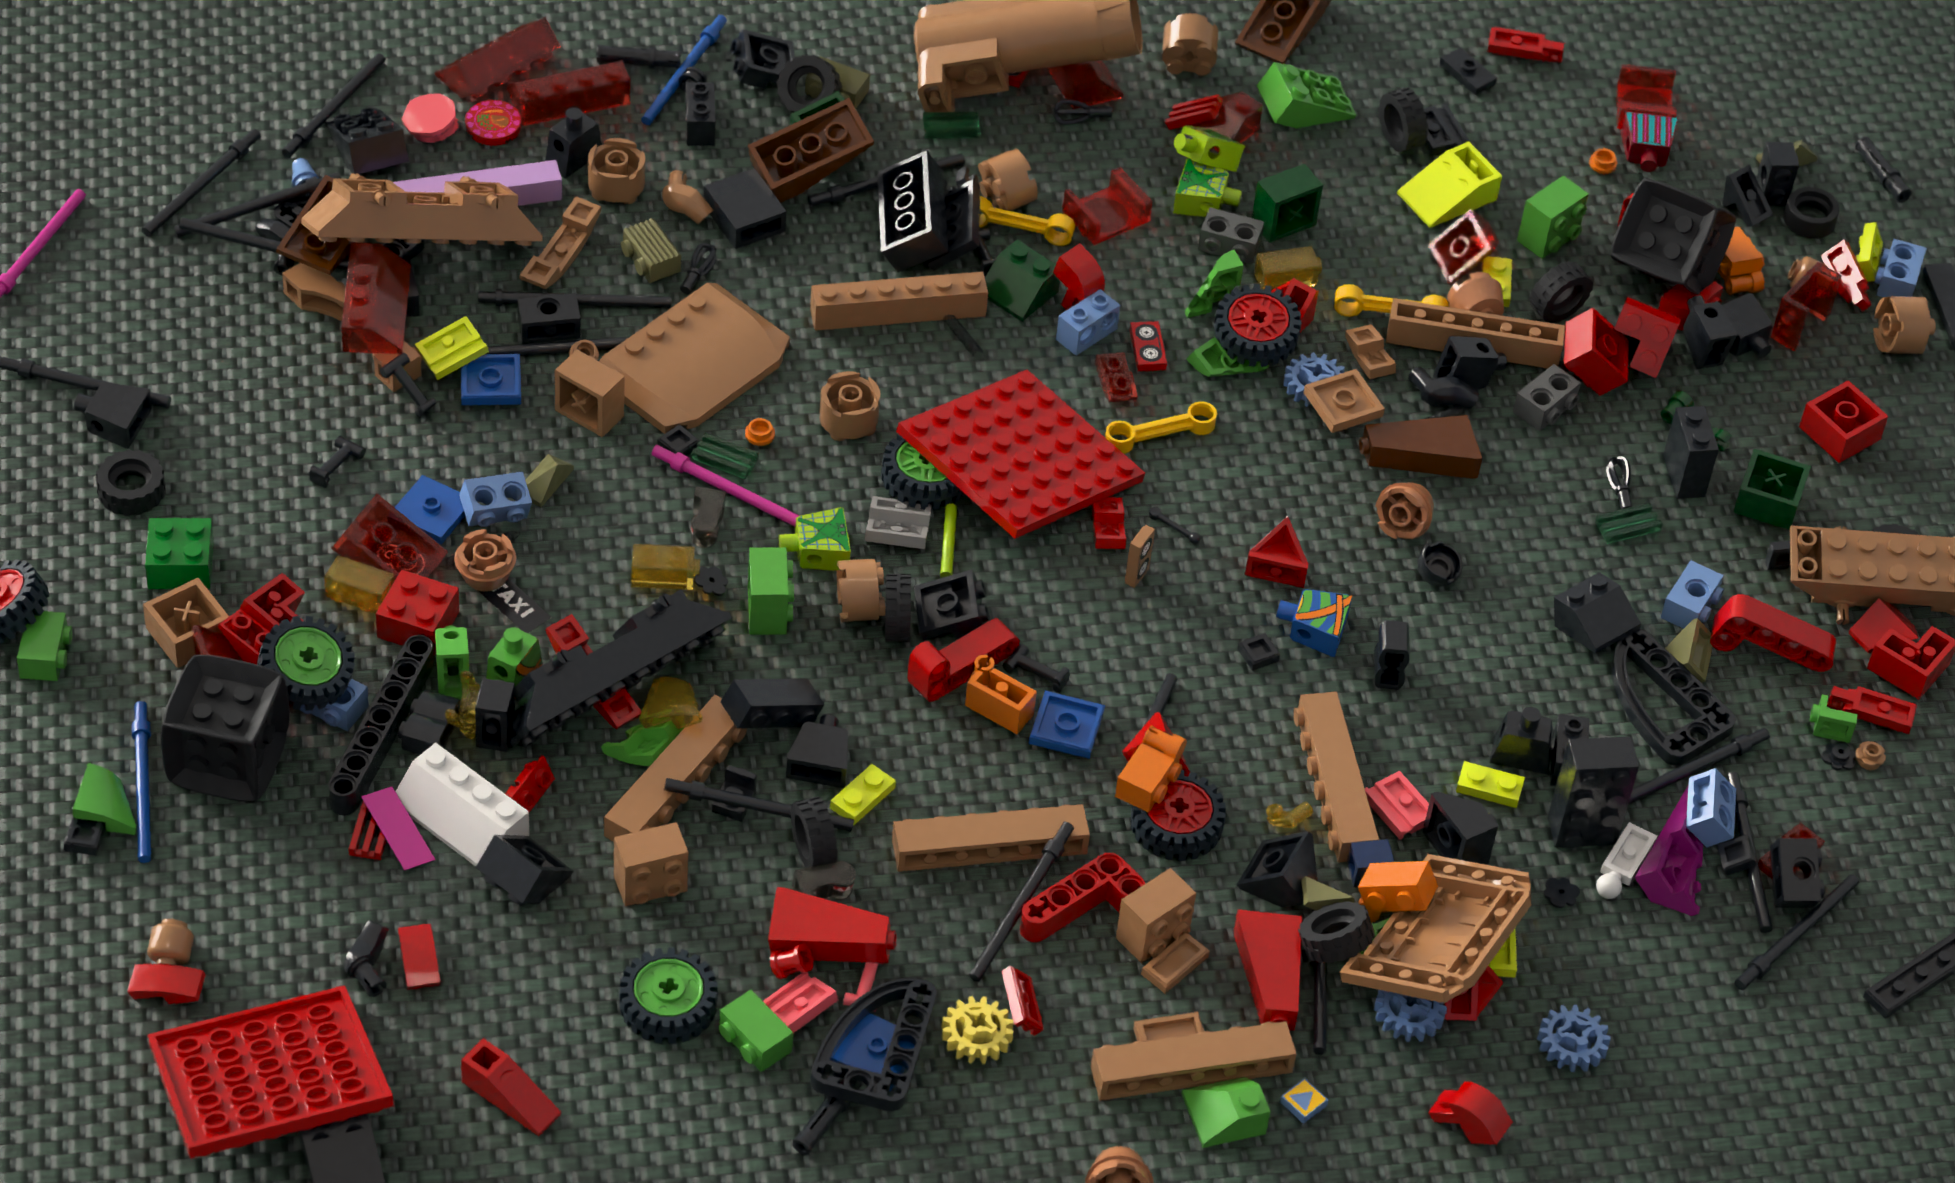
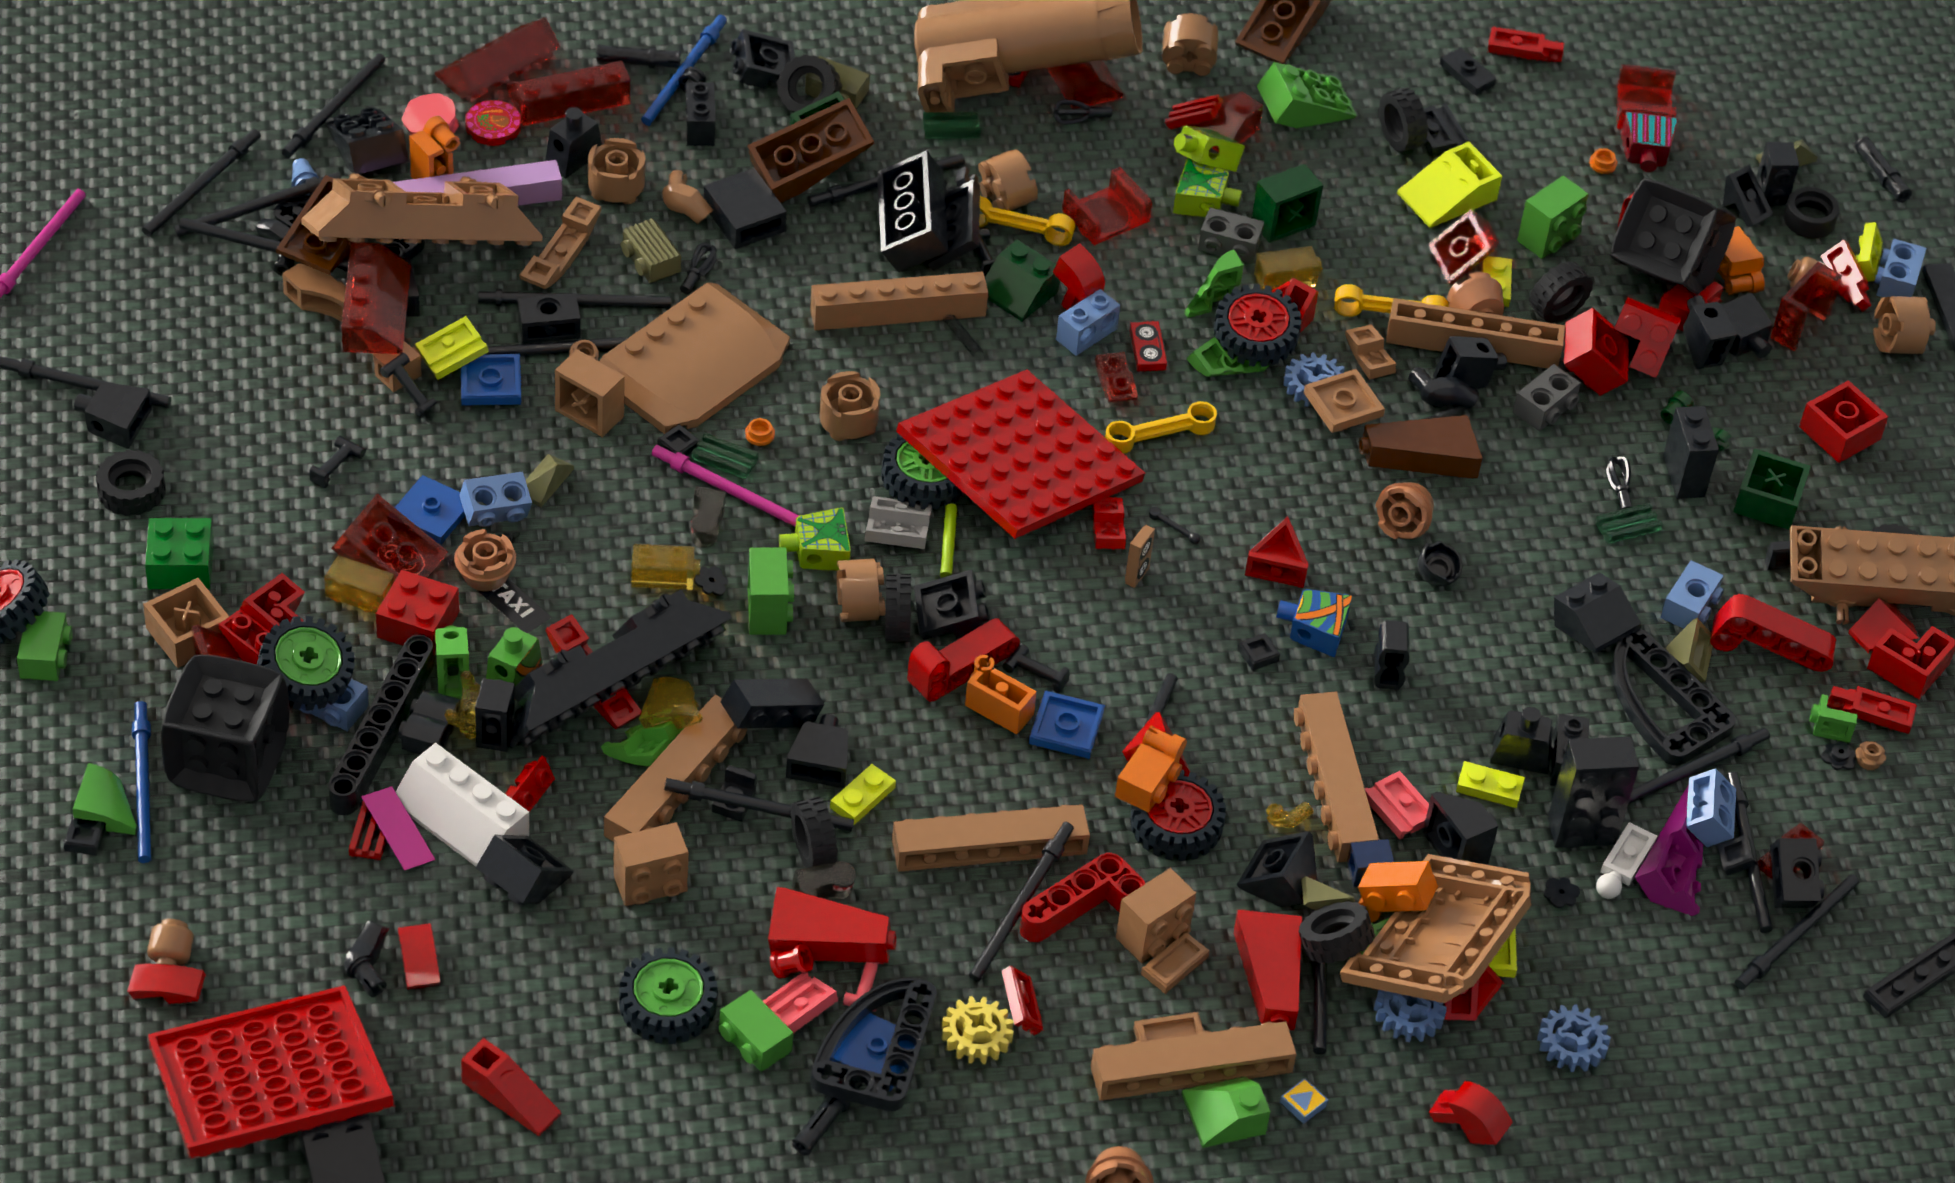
(432, 149): none -> orange hinge

